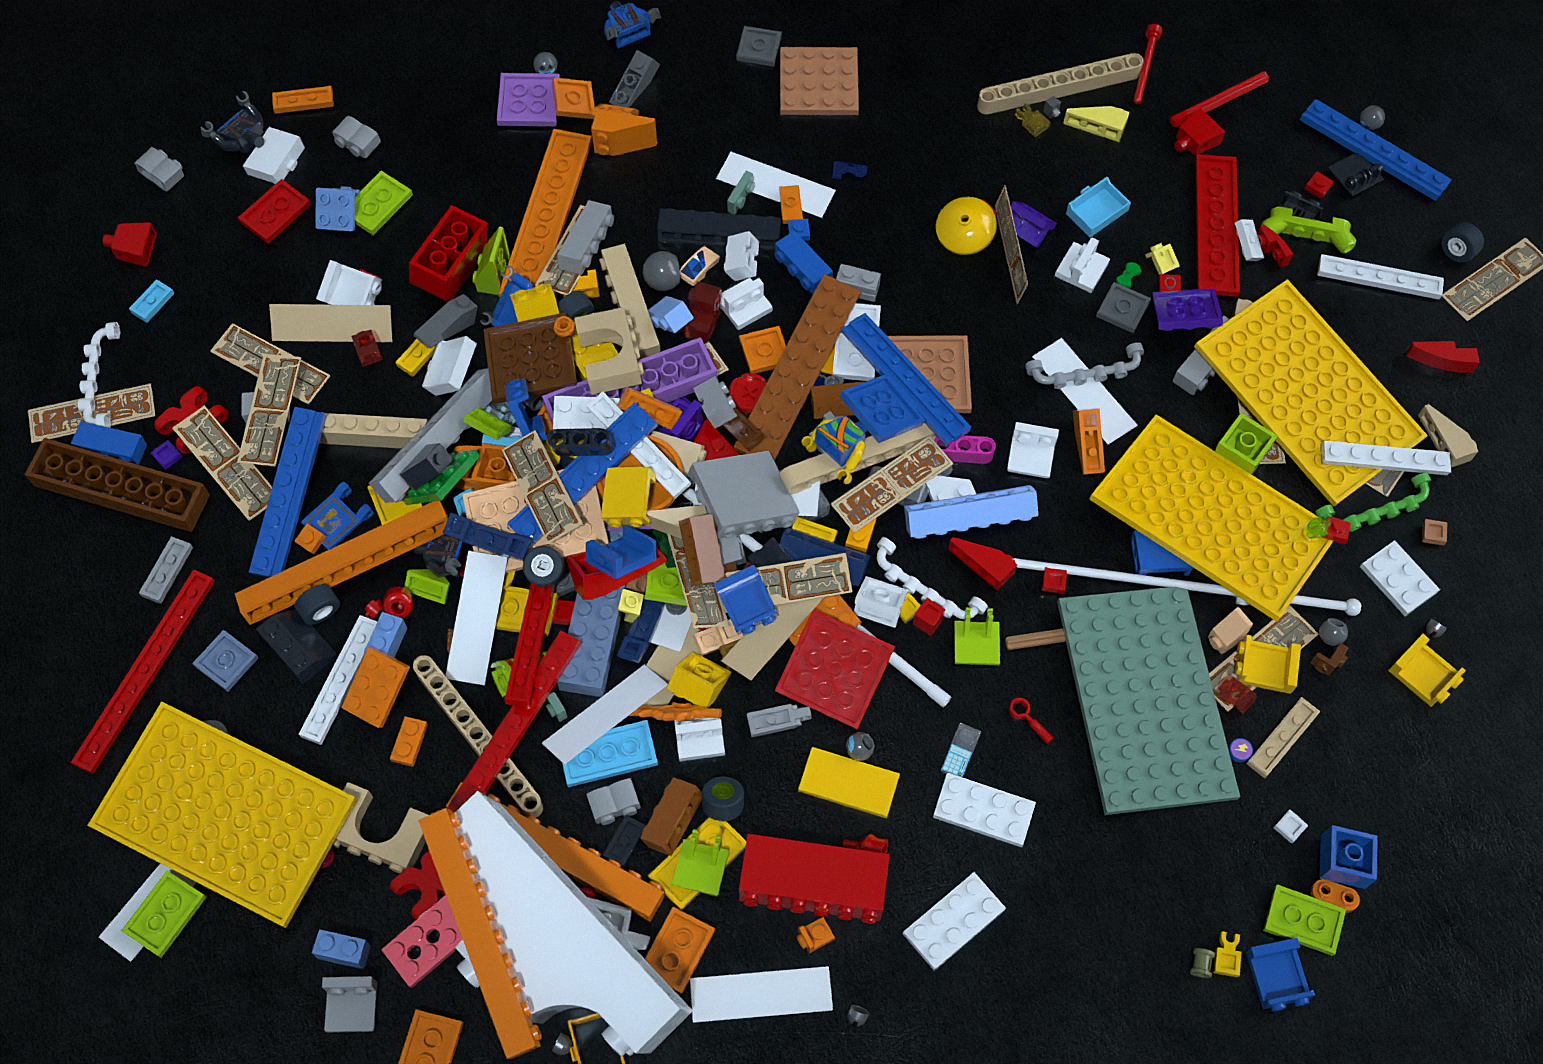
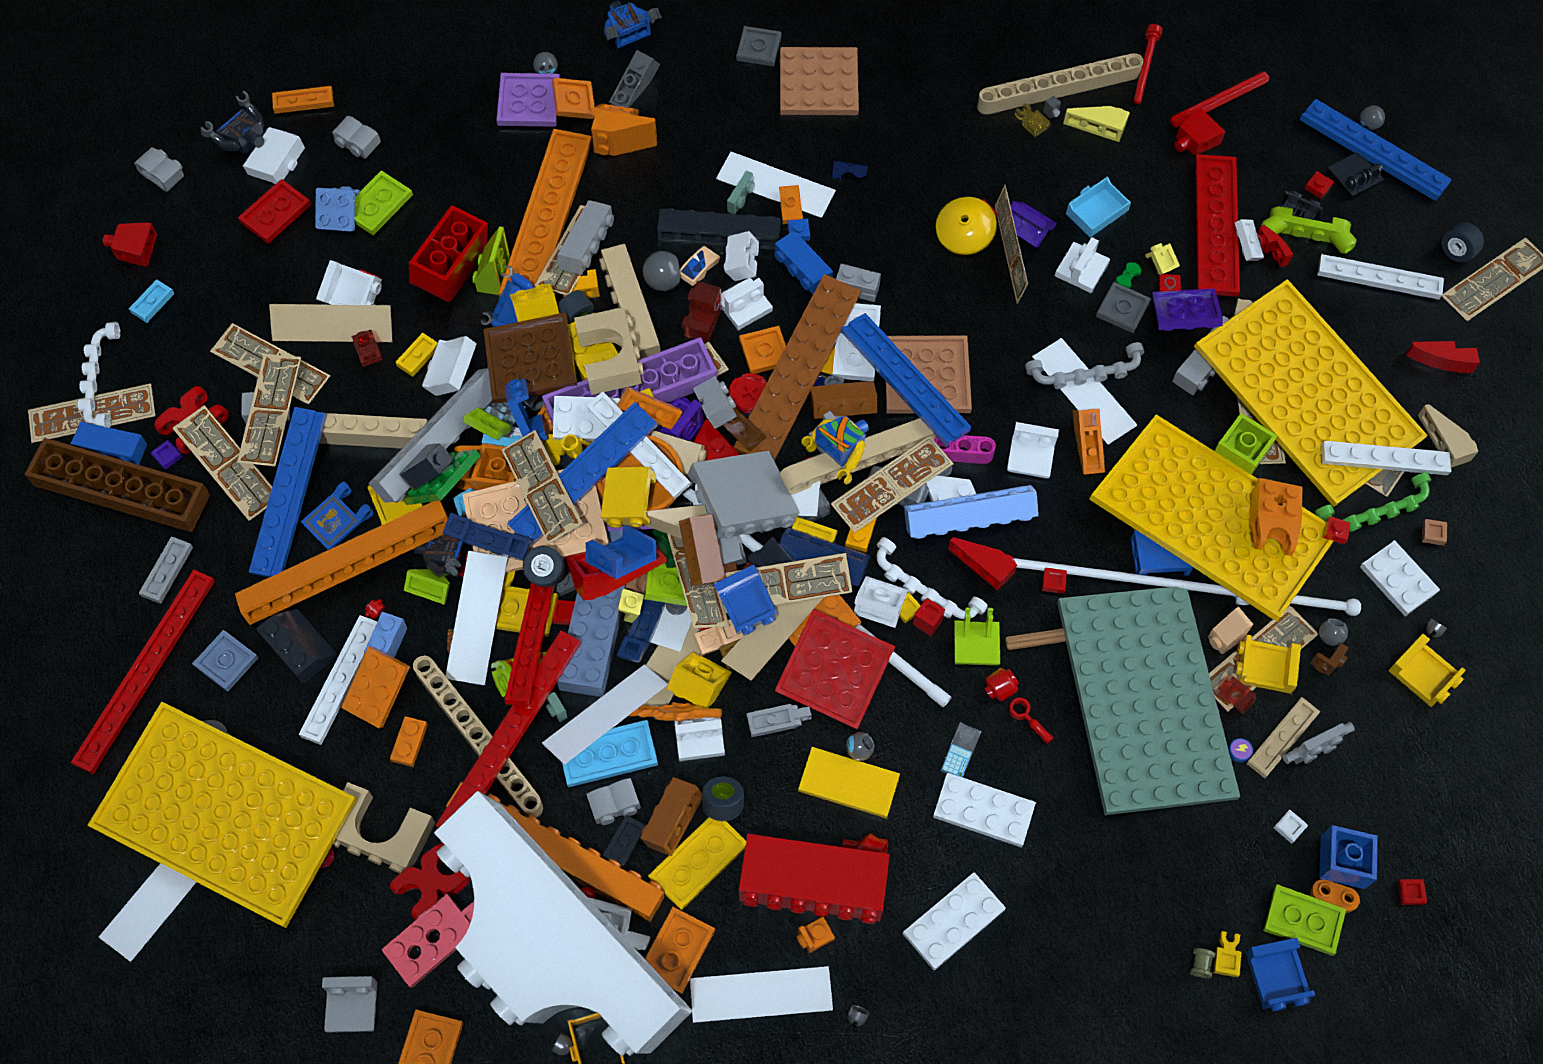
(163, 913): lime plate -> none
(310, 538): orange plate -> none
(317, 604): black wheel -> none
(341, 949): medium blue brick -> none
(398, 602): red head -> none
(449, 320): dark grey slope -> none
(480, 934): orange brick -> none
(561, 322): orange plate -> none
(572, 437): black beam -> none
(670, 314): light blue brick -> none
(700, 866): lime plate -> none
(882, 408): blue plate -> none
(1001, 684): none -> red head
(1276, 514): none -> orange brick
(1318, 527): clear neon green plate -> none
(1323, 742): none -> light grey plate
(1412, 892): none -> red tile

